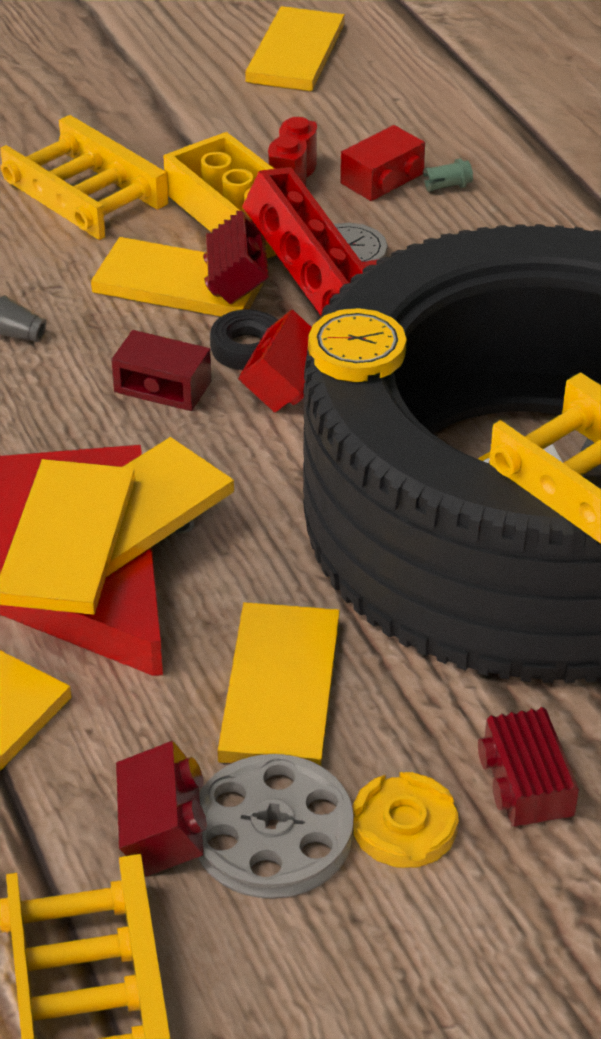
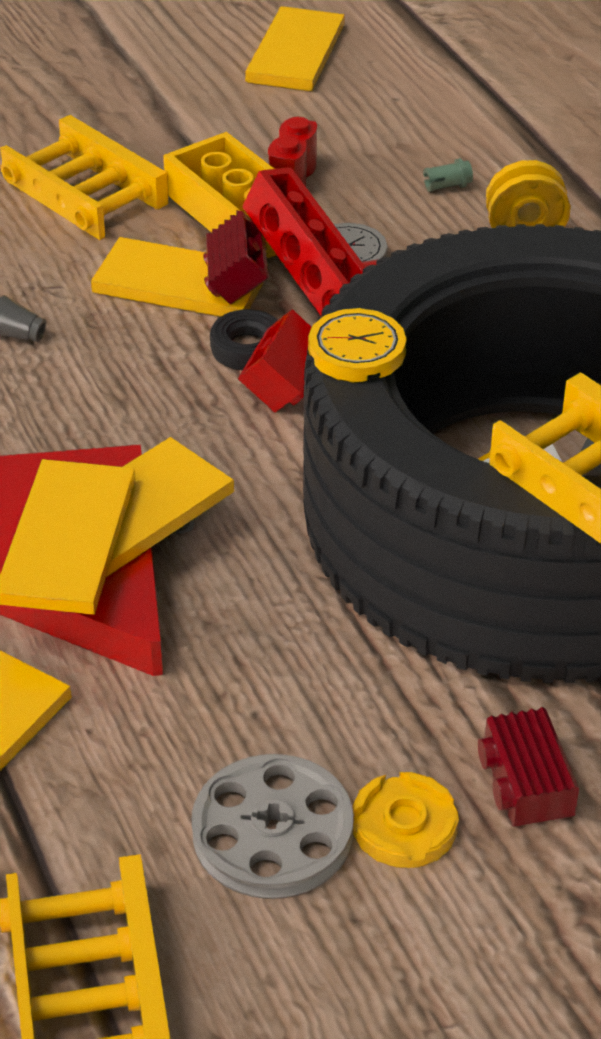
(160, 807): dark red brick -> none
(161, 370): dark red brick -> none
(280, 683): yellow tile -> none
(382, 162): red brick -> none
(523, 184): none -> yellow wheel

